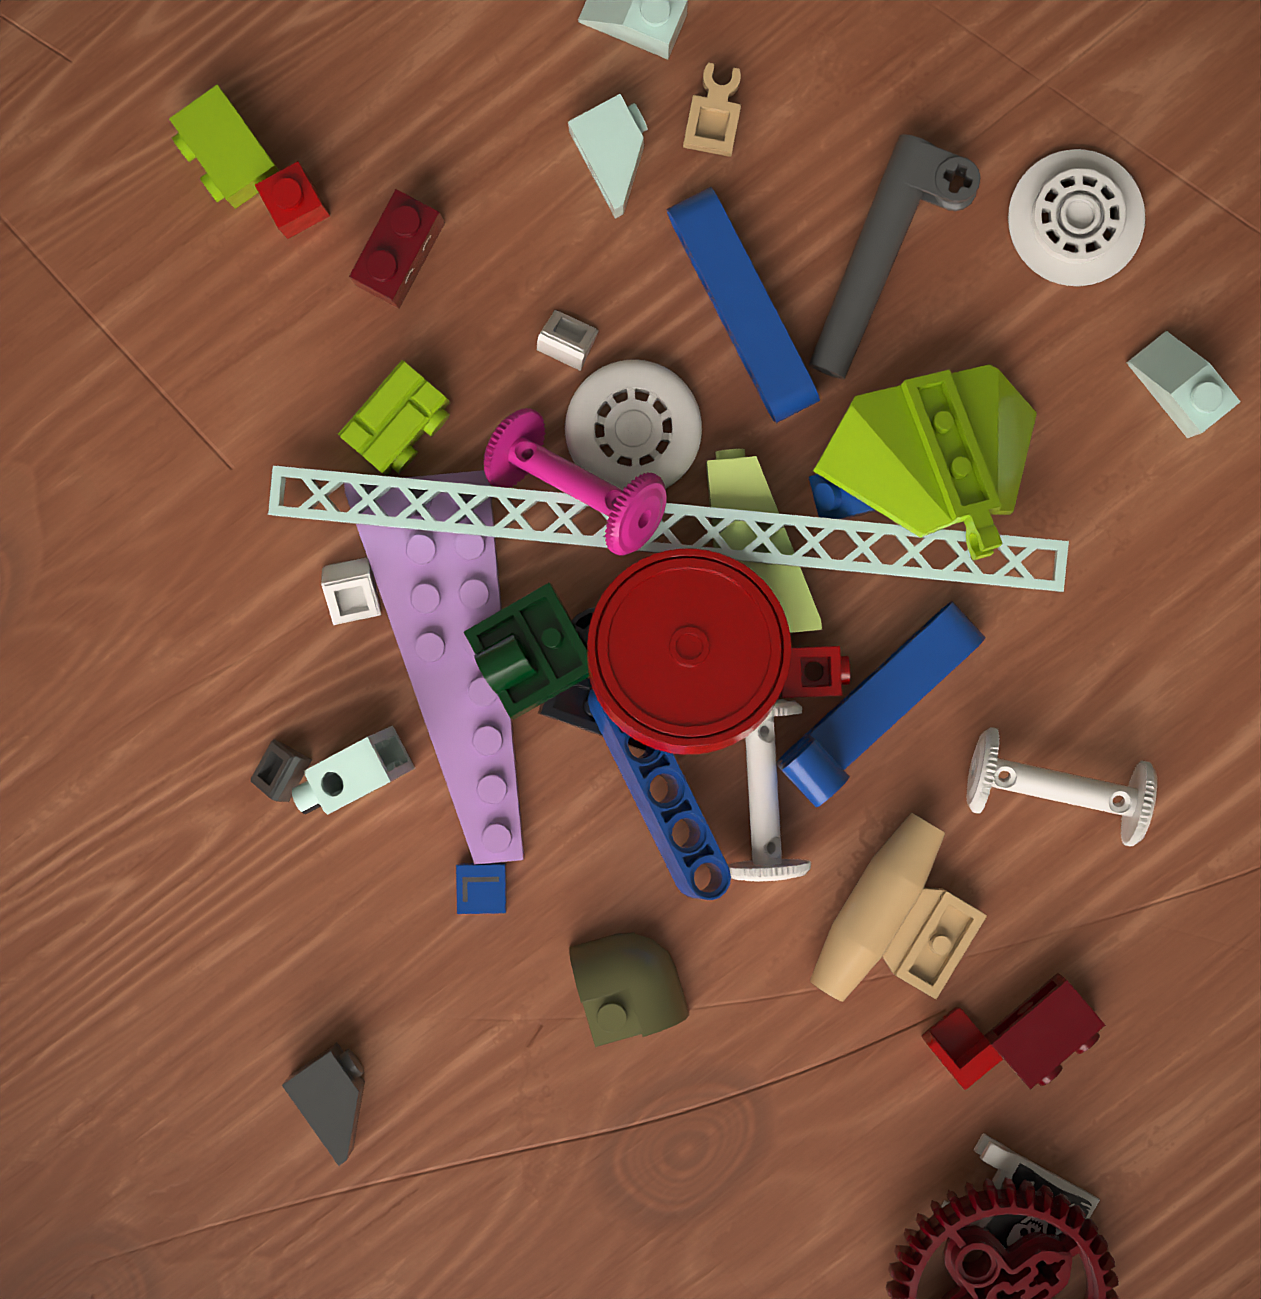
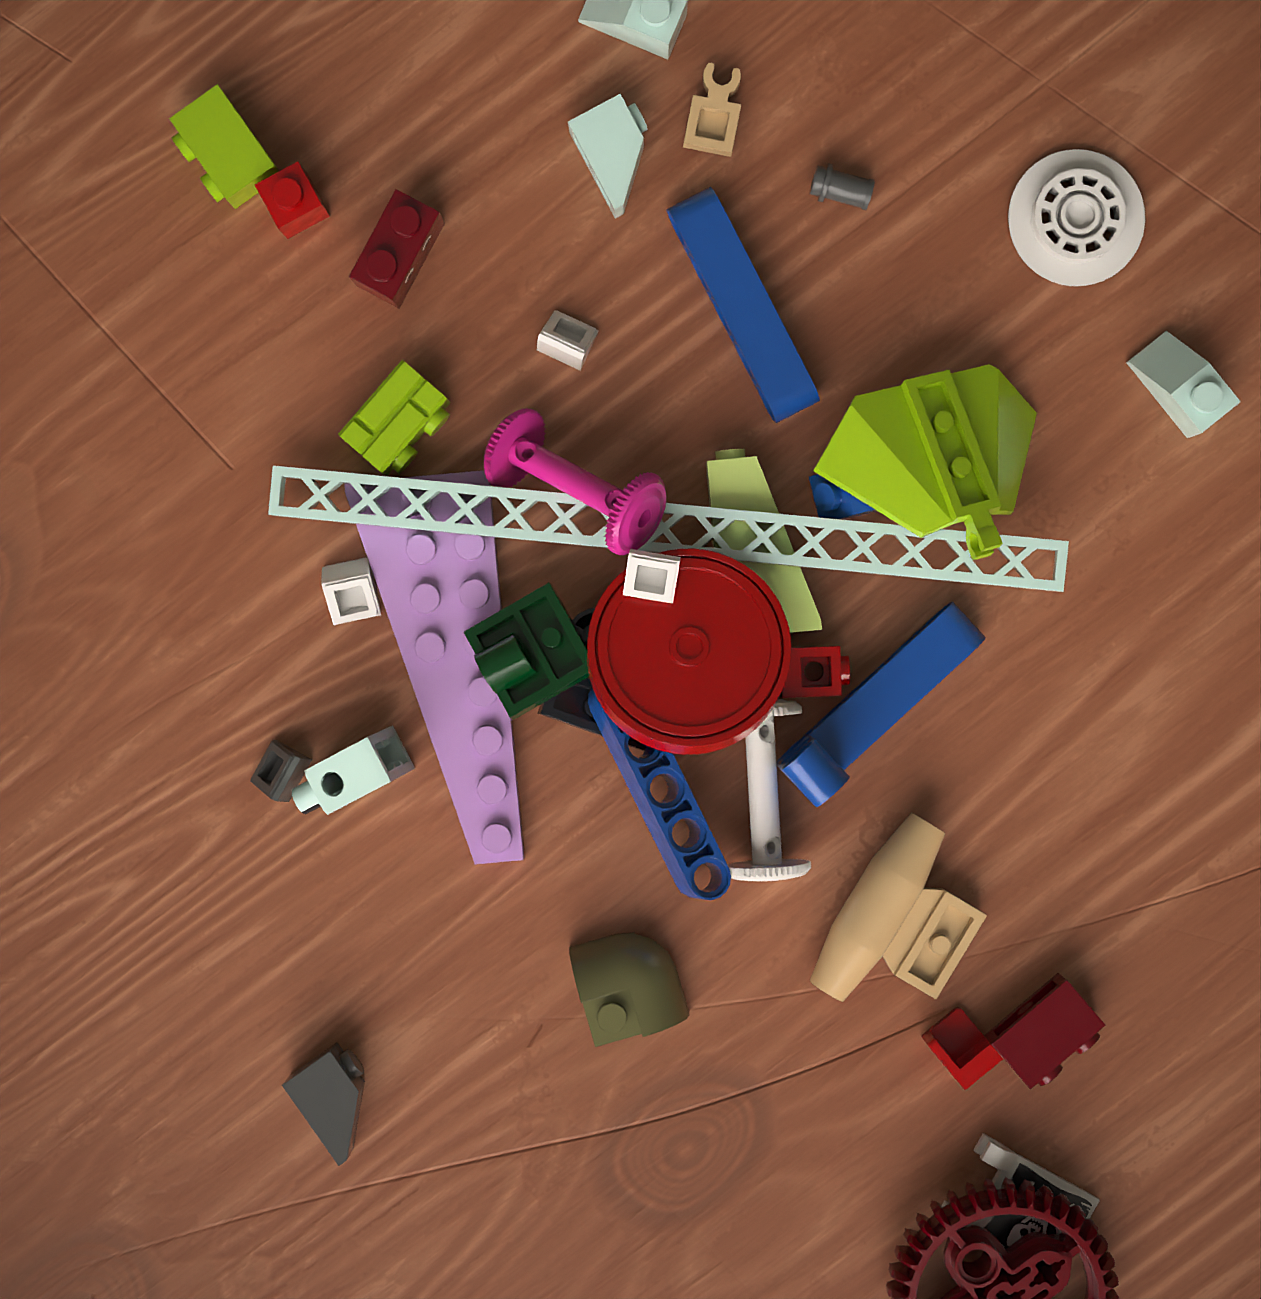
(481, 888): blue tile -> none
(633, 426): white wheel -> none
(651, 576): none -> white slope
(841, 187): none -> dark grey pin
(912, 174): dark grey axle -> none
(1135, 806): white hose -> none

